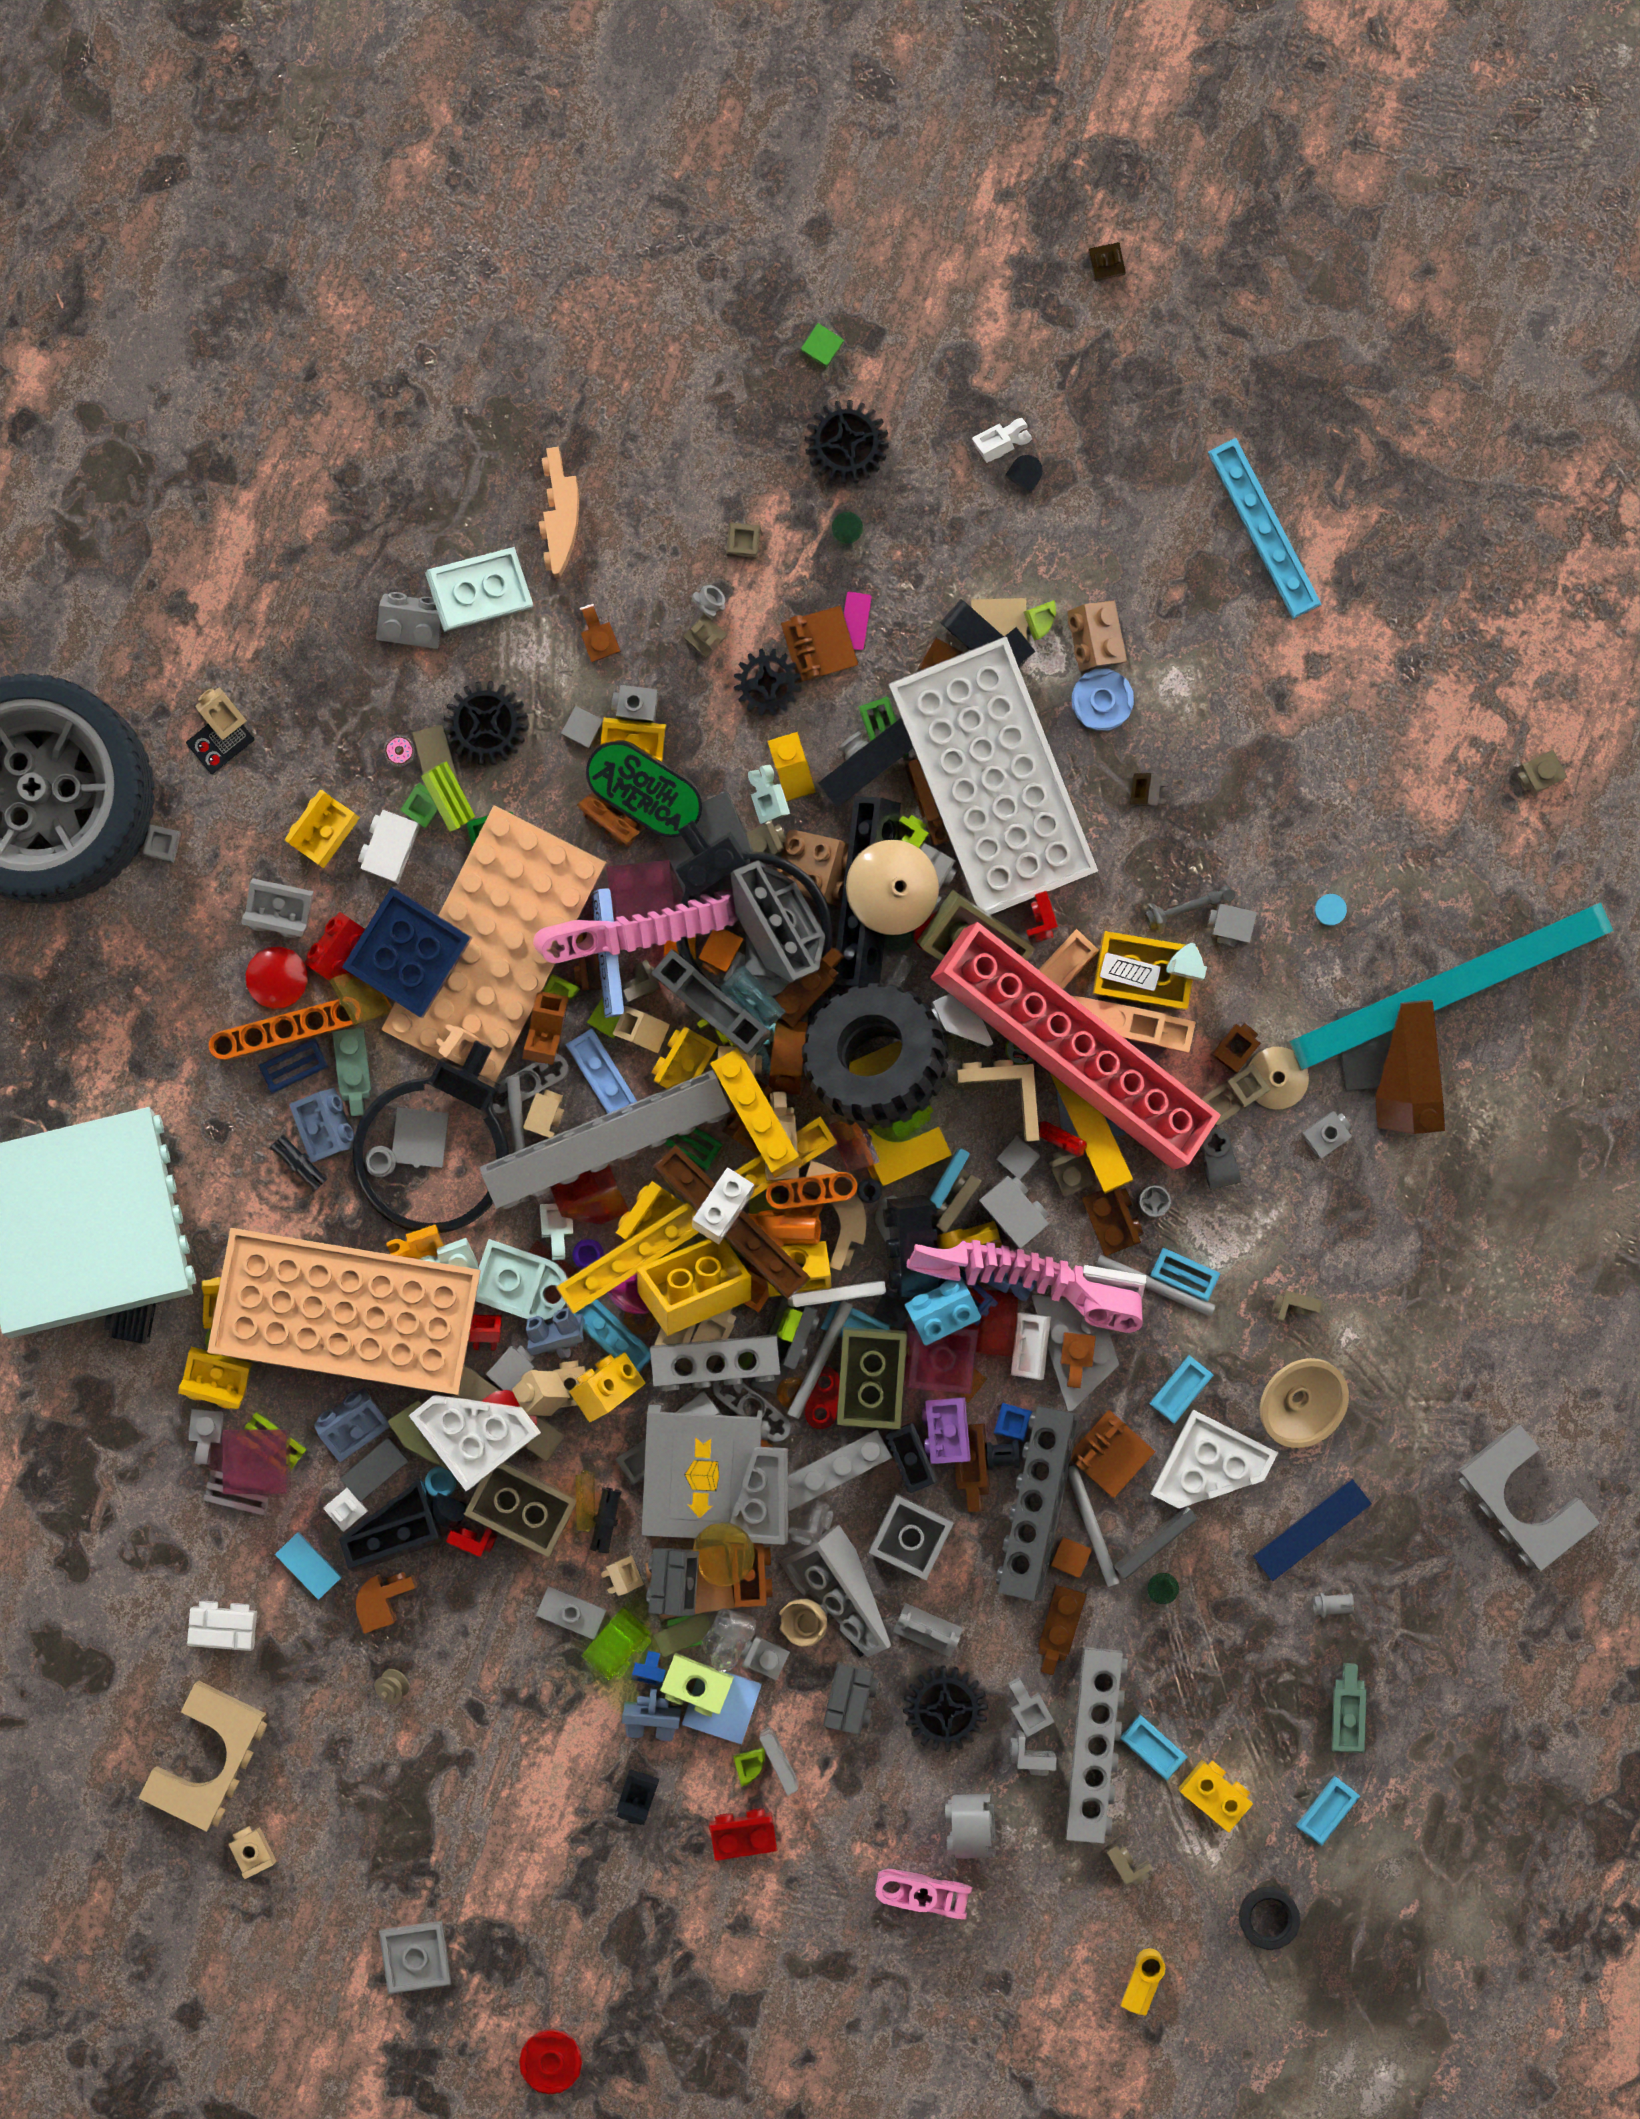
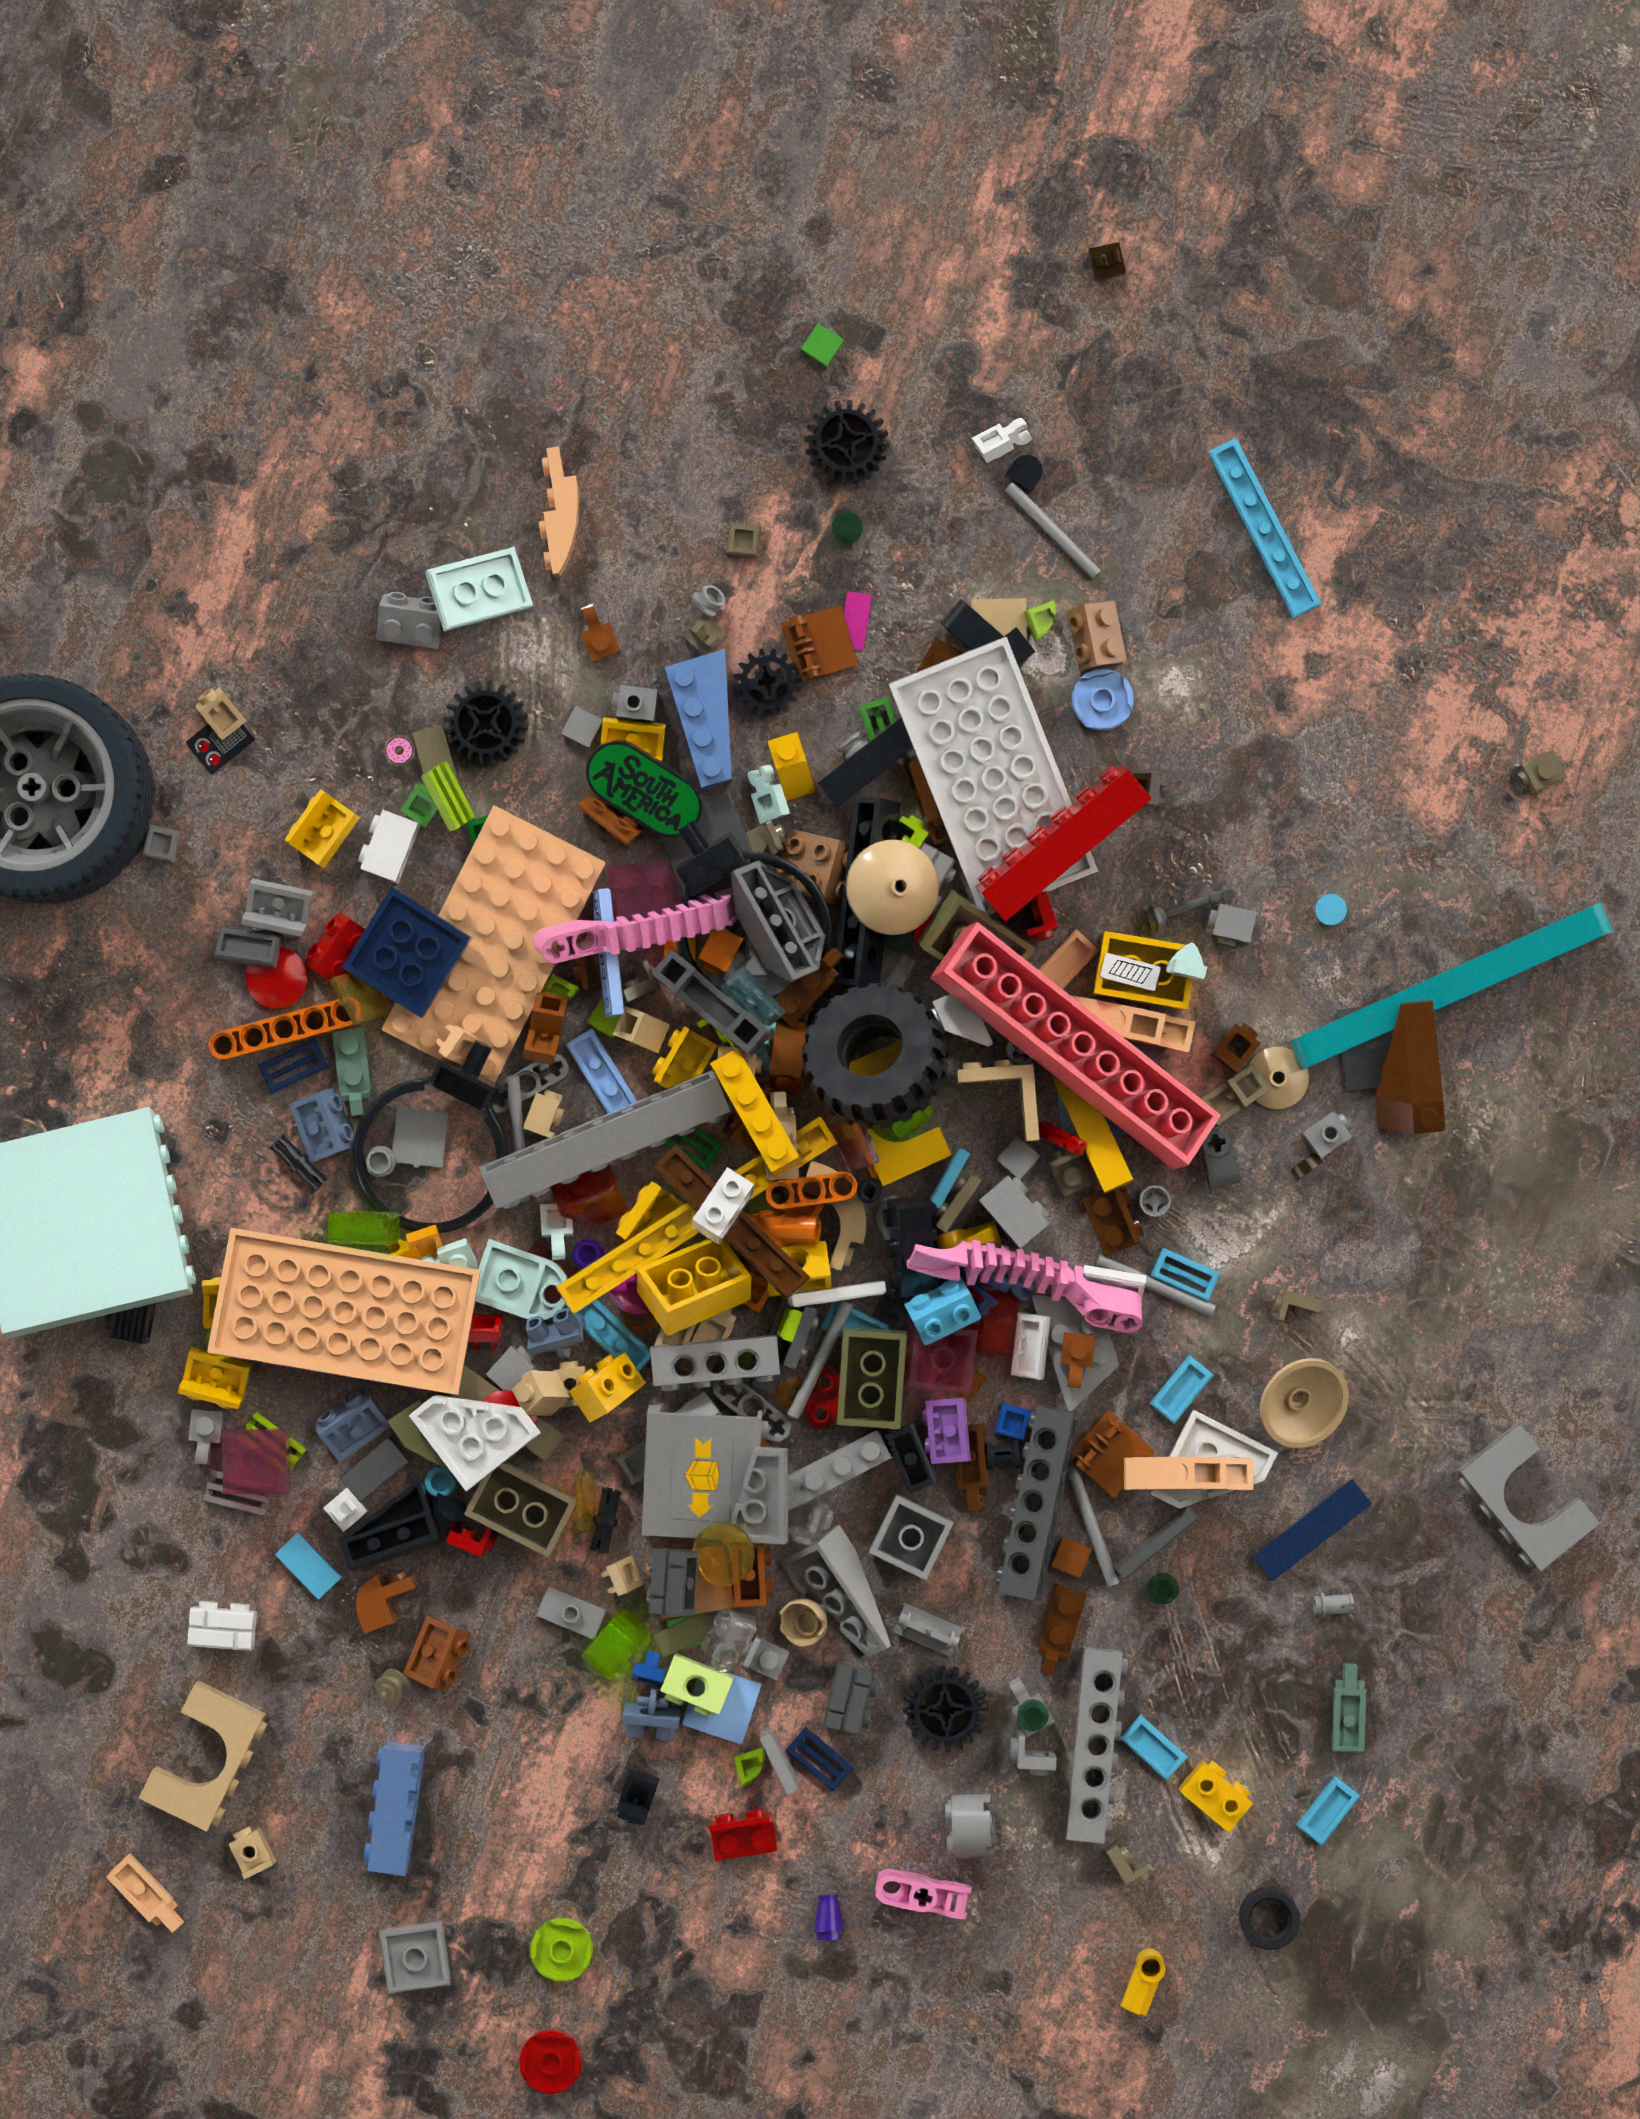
(145, 1893): none -> light nougat hinge
(247, 947): none -> dark grey tile
(363, 1227): none -> clear neon green brick
(395, 1808): none -> medium blue wedge
(437, 1654): none -> dark orange bracket
(561, 1949): none -> lime tile
(702, 704): none -> medium blue wedge
(811, 1768): none -> dark blue tile
(828, 1919): none -> dark purple cone
(1032, 1715): none -> clear green plate
(1052, 530): none -> light grey bar
(1063, 841): none -> red brick
(1188, 1473): none -> light nougat slope
(1305, 1166): none -> dark brown tile

